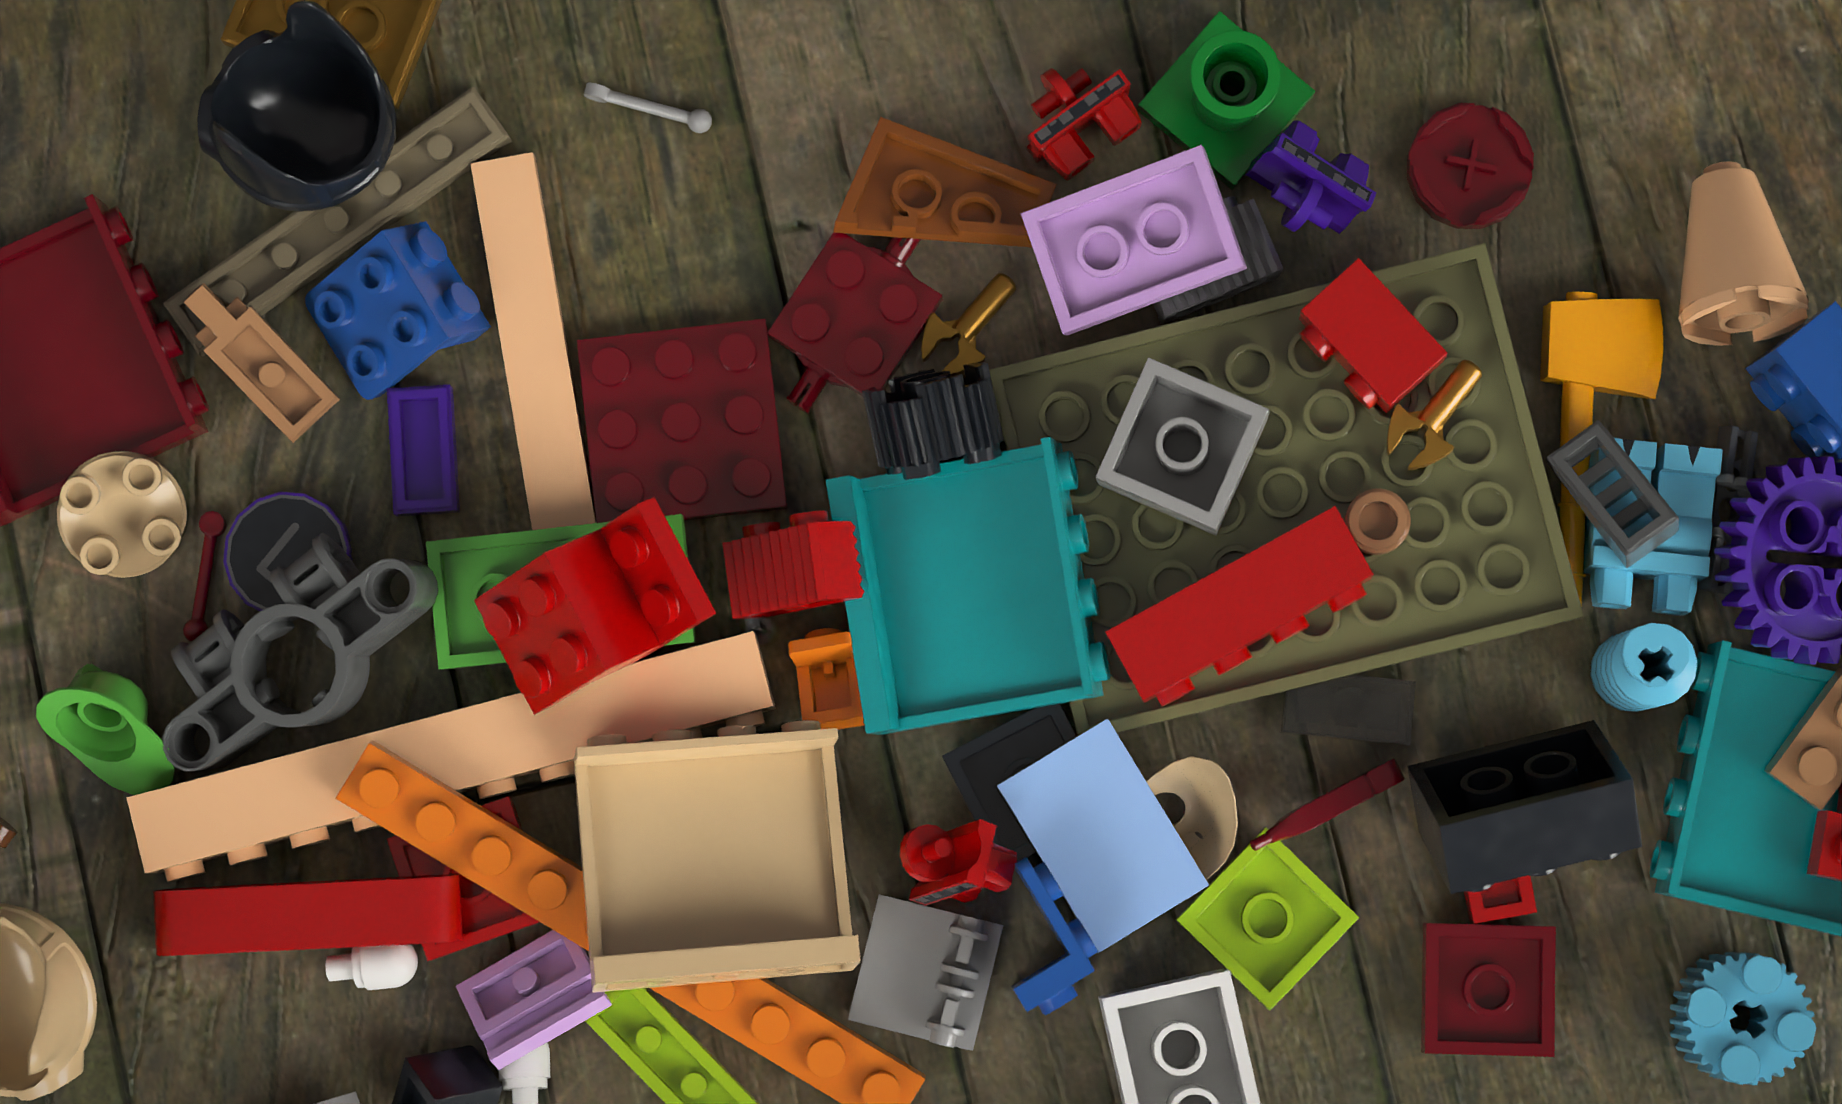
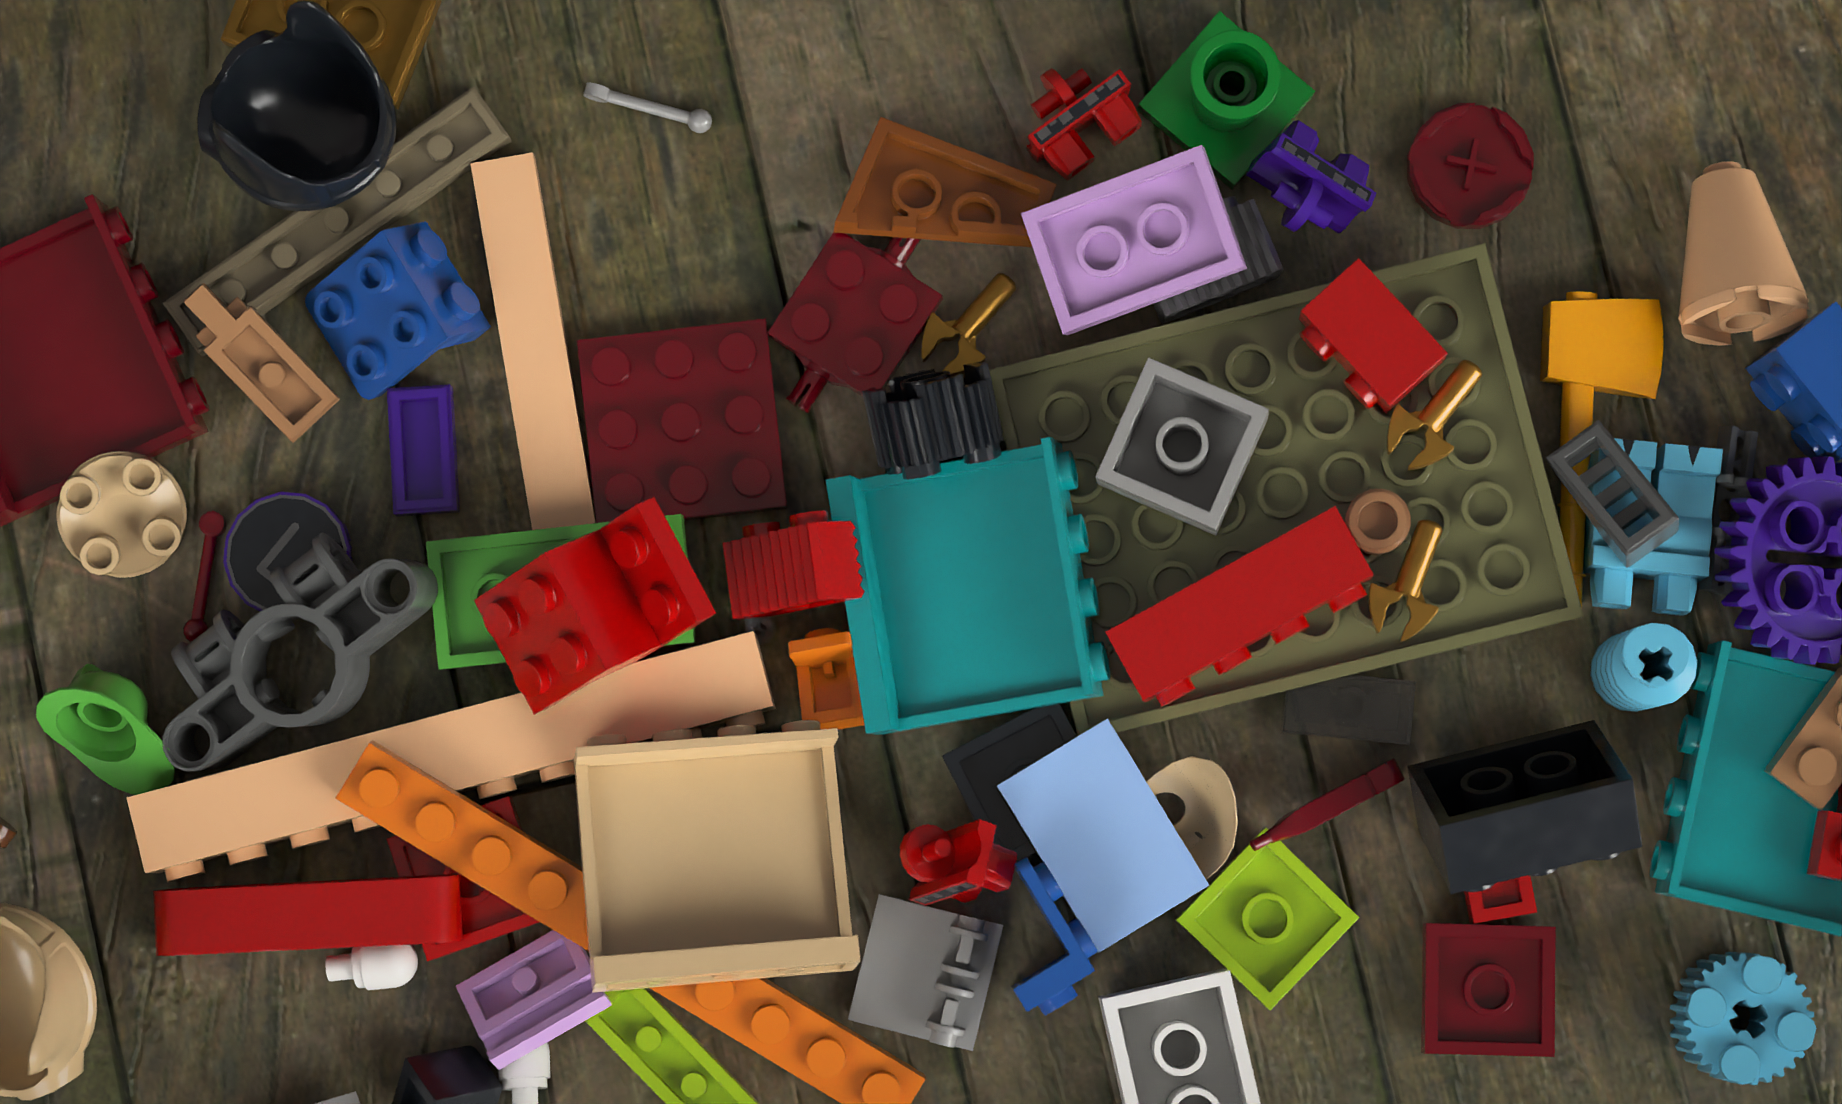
(1409, 582): none -> pearl gold bar

